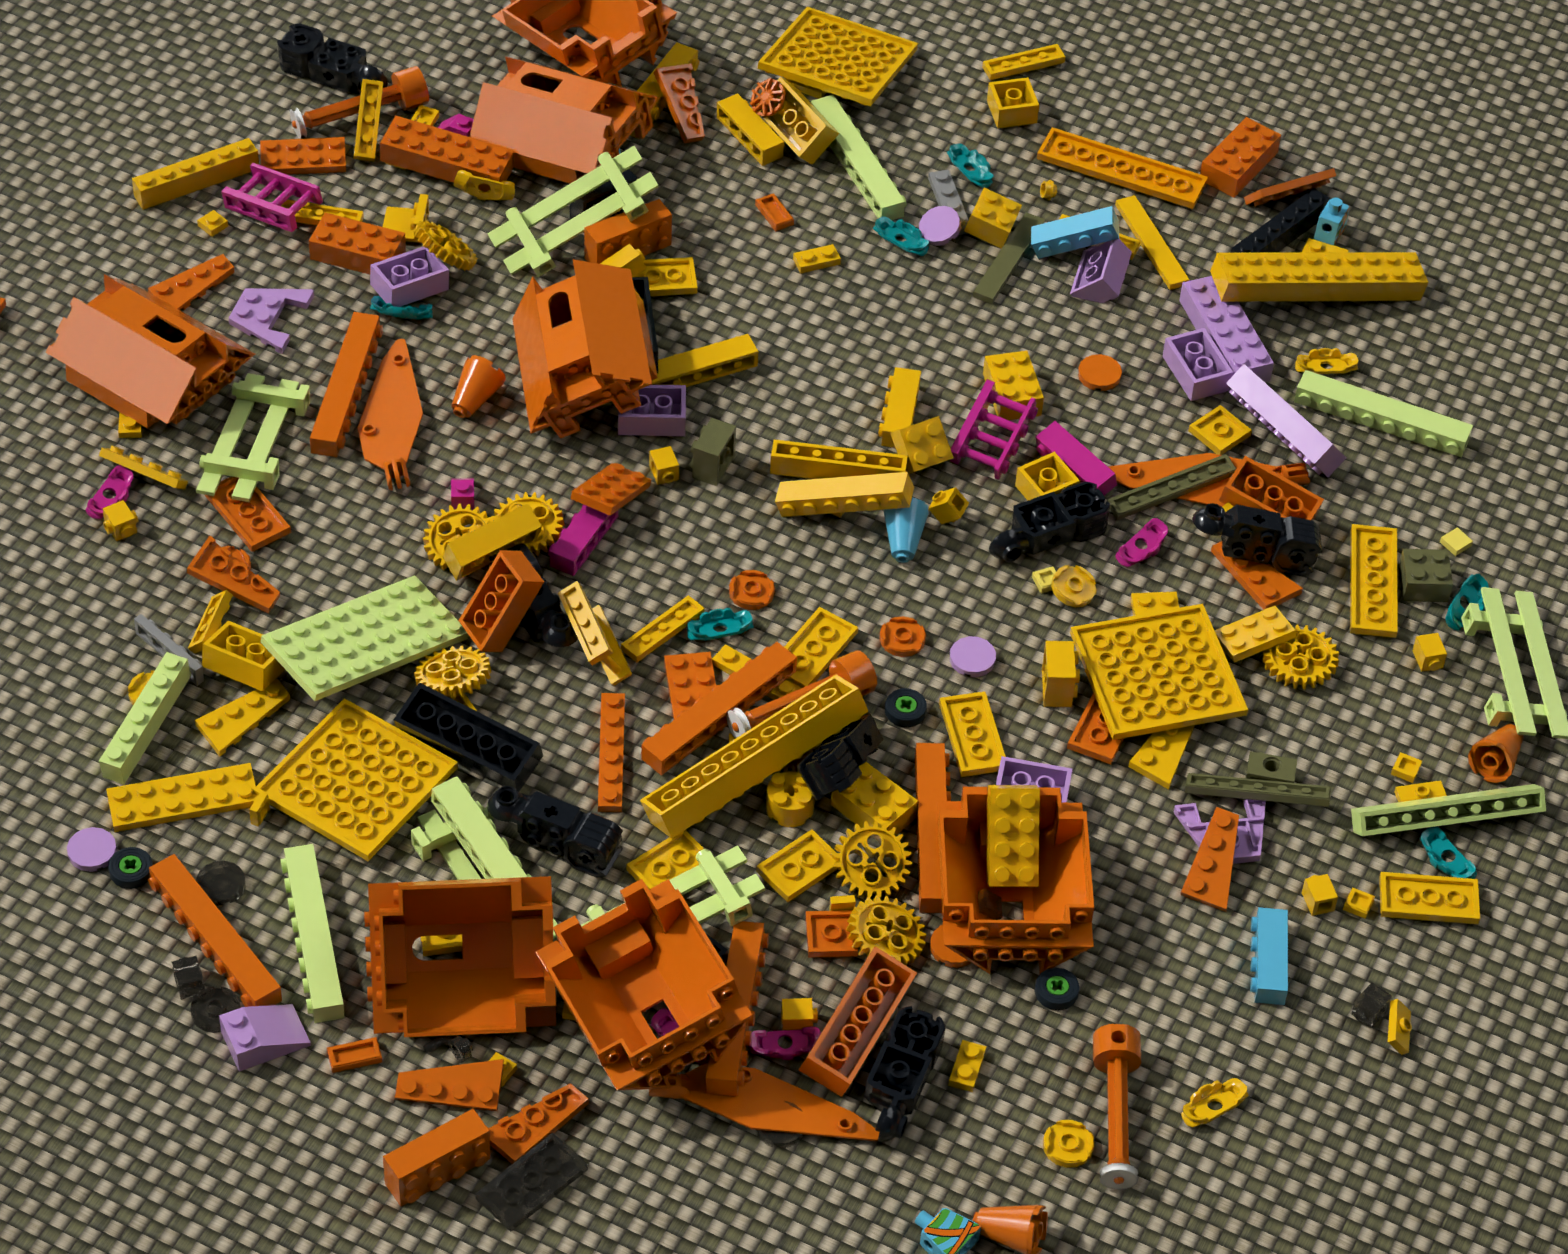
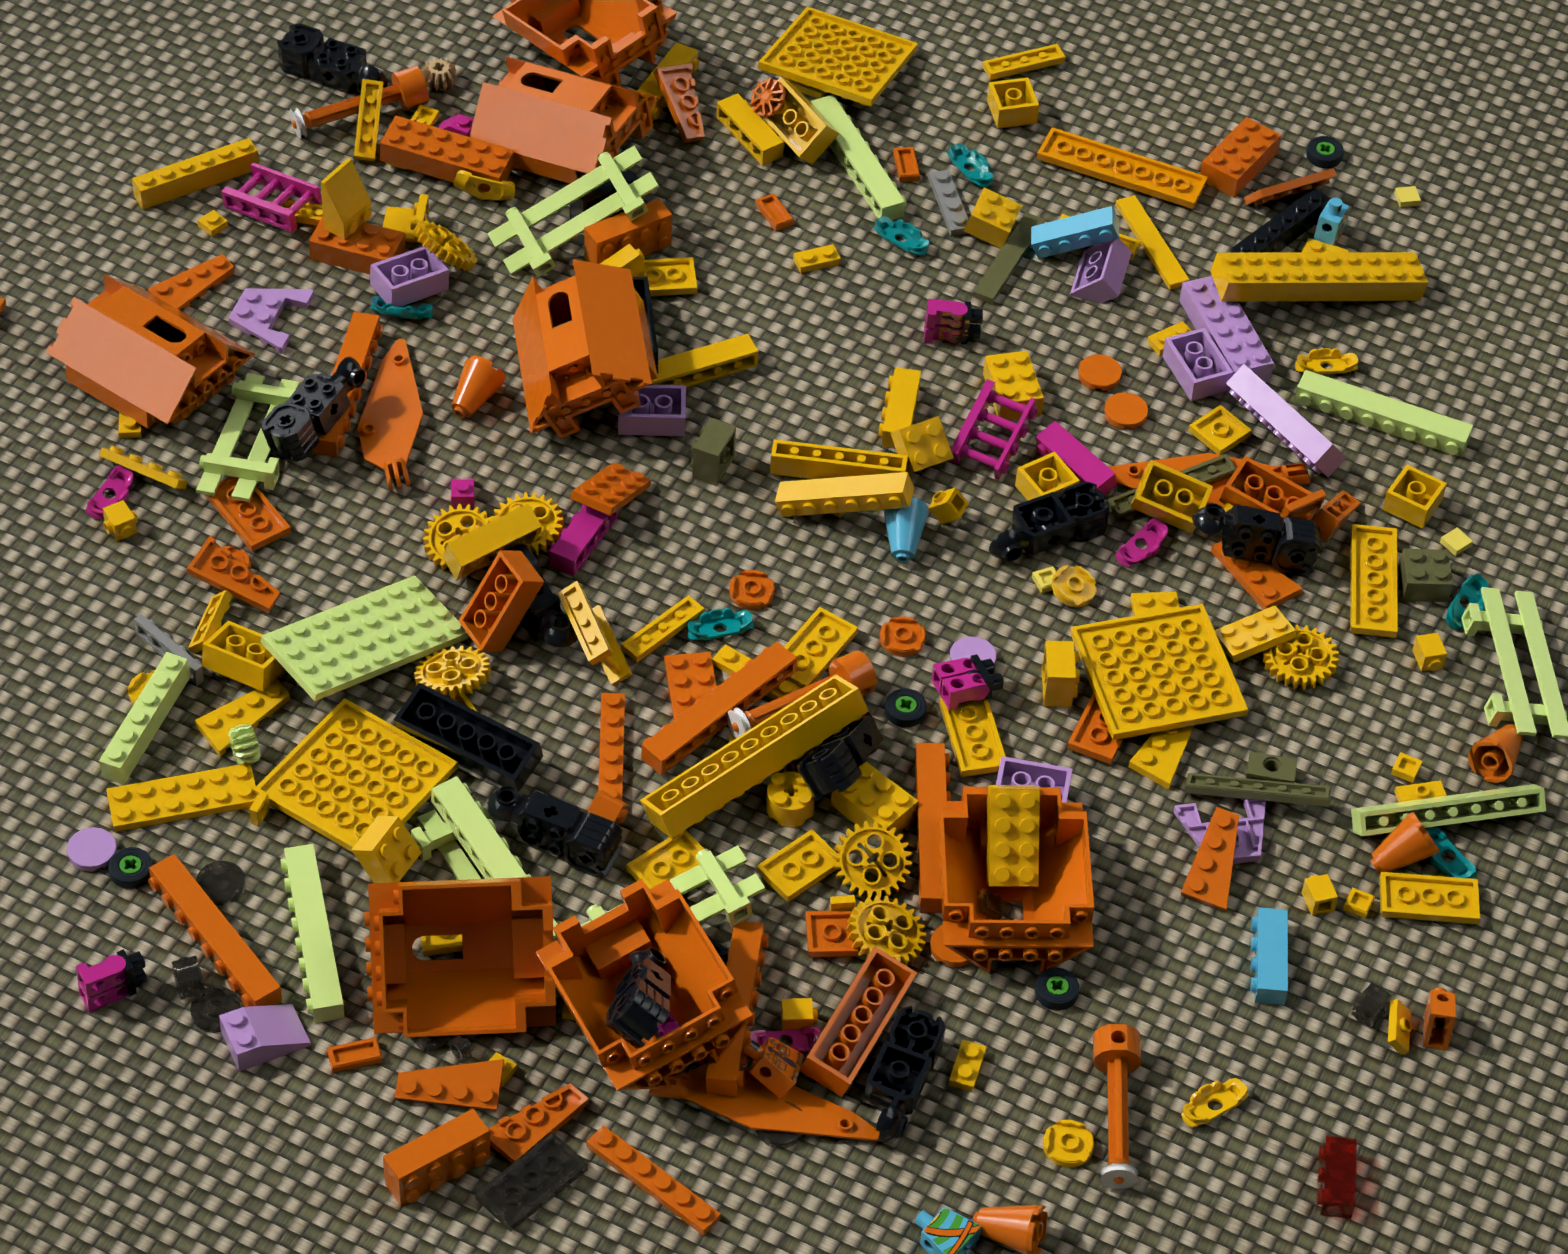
(110, 979): none -> dark pink hips
(244, 744): none -> yellowish green gear
(304, 155): orange plate -> none
(311, 411): none -> black brick
(344, 200): none -> yellow slope
(386, 850): none -> yellow brick
(439, 74): none -> tan gear
(608, 807): none -> orange brick
(641, 998): none -> black brick
(653, 1180): none -> orange plate
(664, 465): yellow brick -> none
(774, 1064): none -> orange torso
(906, 164): none -> orange tile
(940, 225): lavender tile -> none
(951, 321): none -> hips
(965, 680): none -> dark pink hips
(1048, 189): yellow plate -> none
(1125, 410): none -> orange tile
(1157, 340): none -> yellow plate
(1170, 496): none -> yellow brick
(1304, 505): none -> orange tile
(1331, 154): none -> black bush
(1335, 514): none -> orange slope
(1337, 1177): none -> clear red brick
(1404, 846): none -> orange cone
(1407, 196): none -> light yellow tile
(1414, 496): none -> yellow brick
(1440, 1007): none -> orange torso

